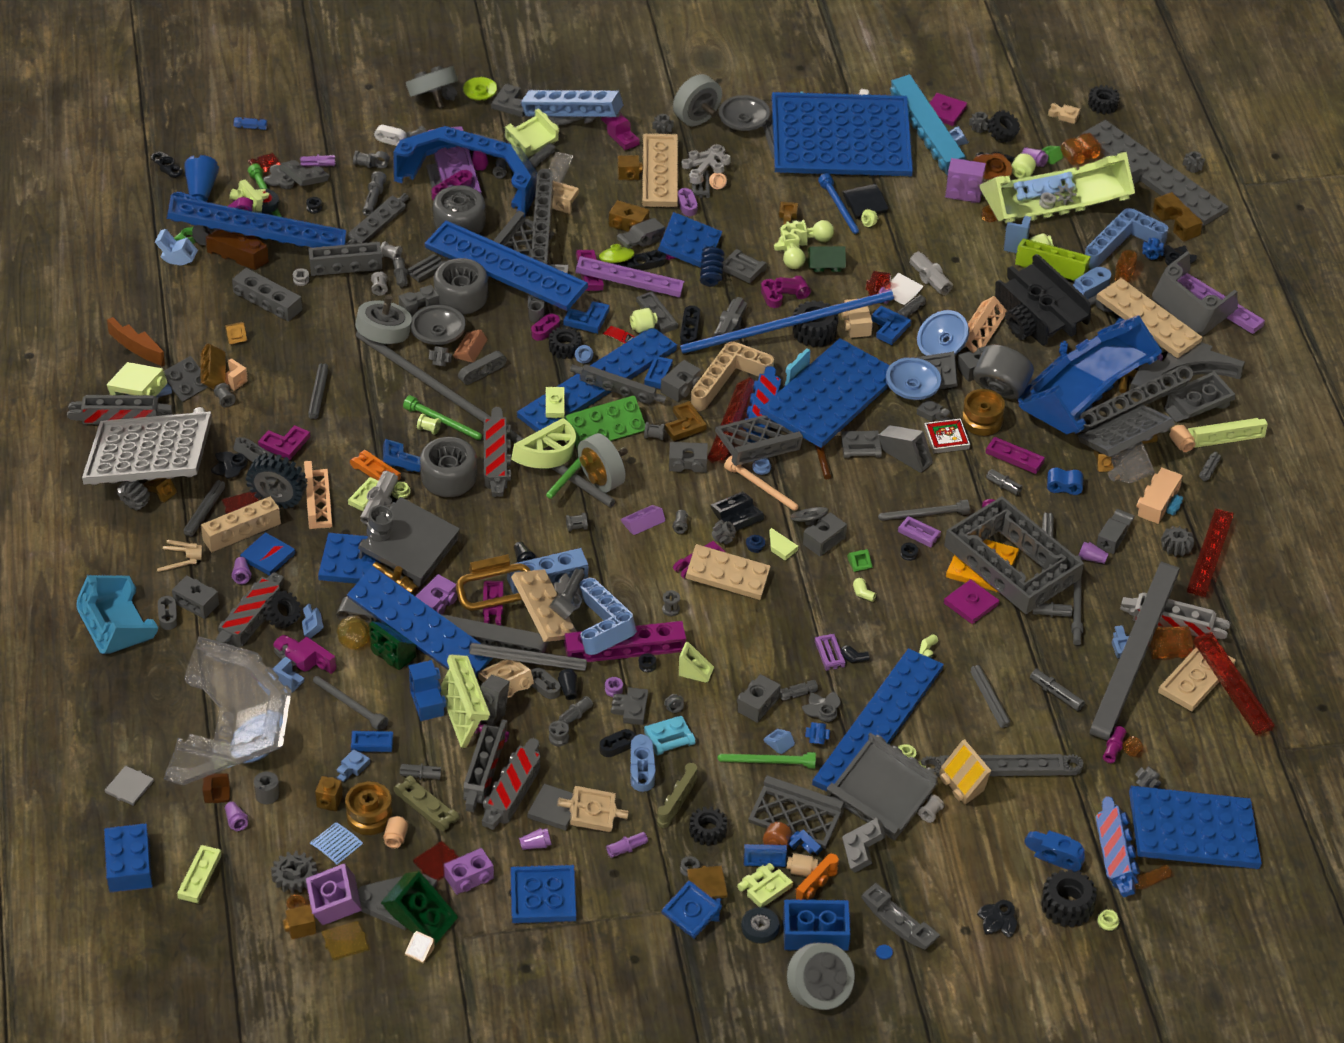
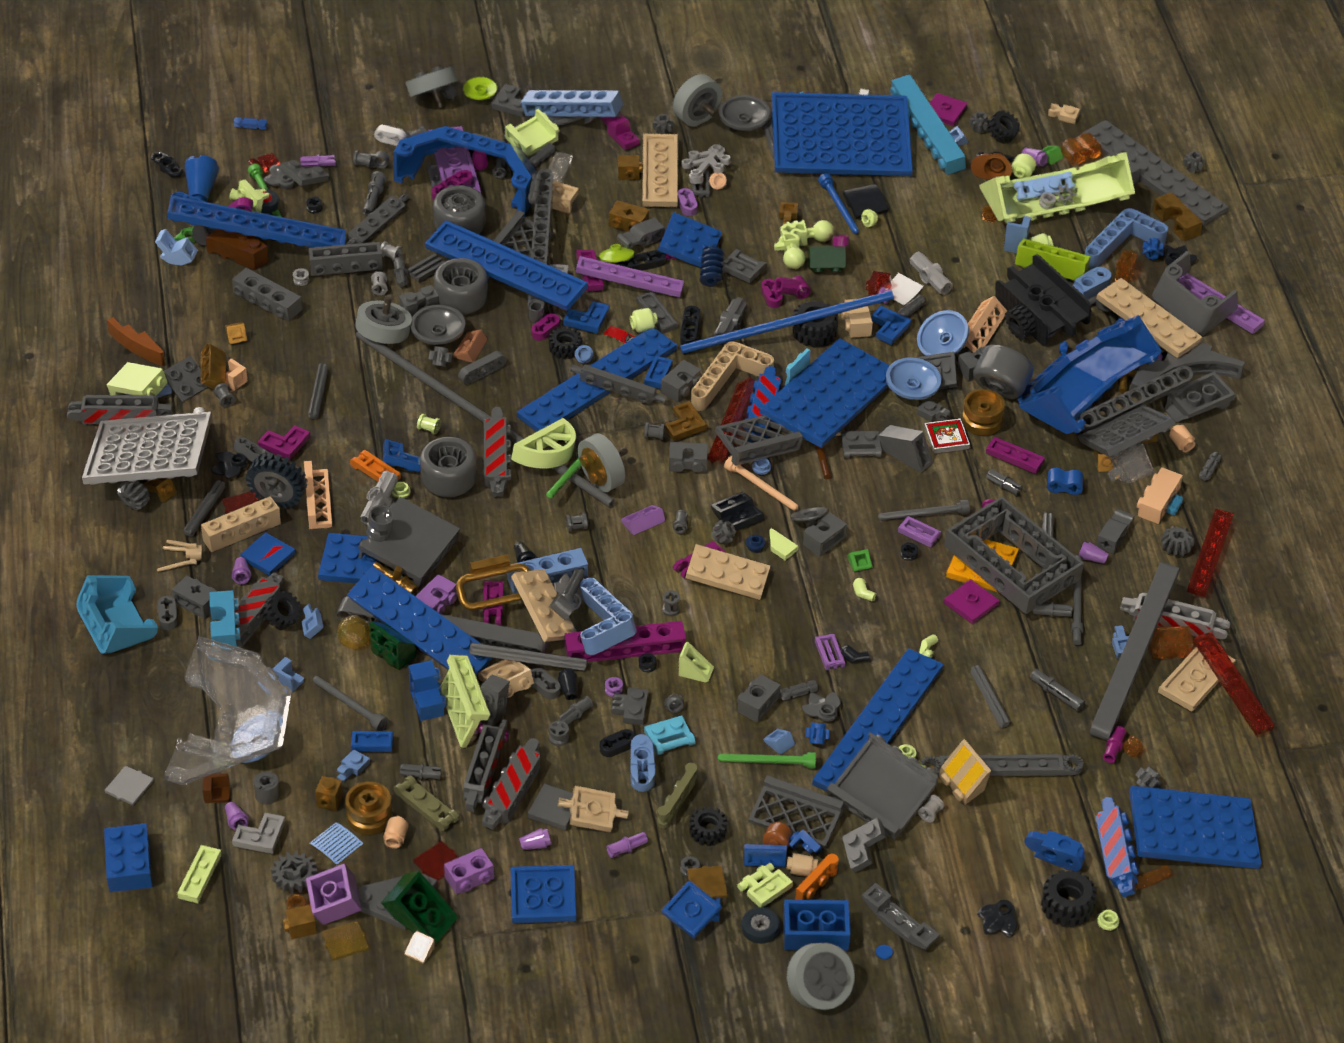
(223, 609): none -> dark azure arch
(260, 839): none -> light grey plate
(304, 653): magenta plate -> none
(359, 498): yellowish green plate -> none
(412, 404): bright green piece -> none
(535, 189): none -> dark grey axle
(554, 402): yellowish green plate -> none
(611, 419): bright green bracket -> none
(840, 240): none -> magenta beam
(964, 180): medium lavender brick -> none
(1103, 99): black tyre -> none
(1228, 432): yellowish green fence -> none

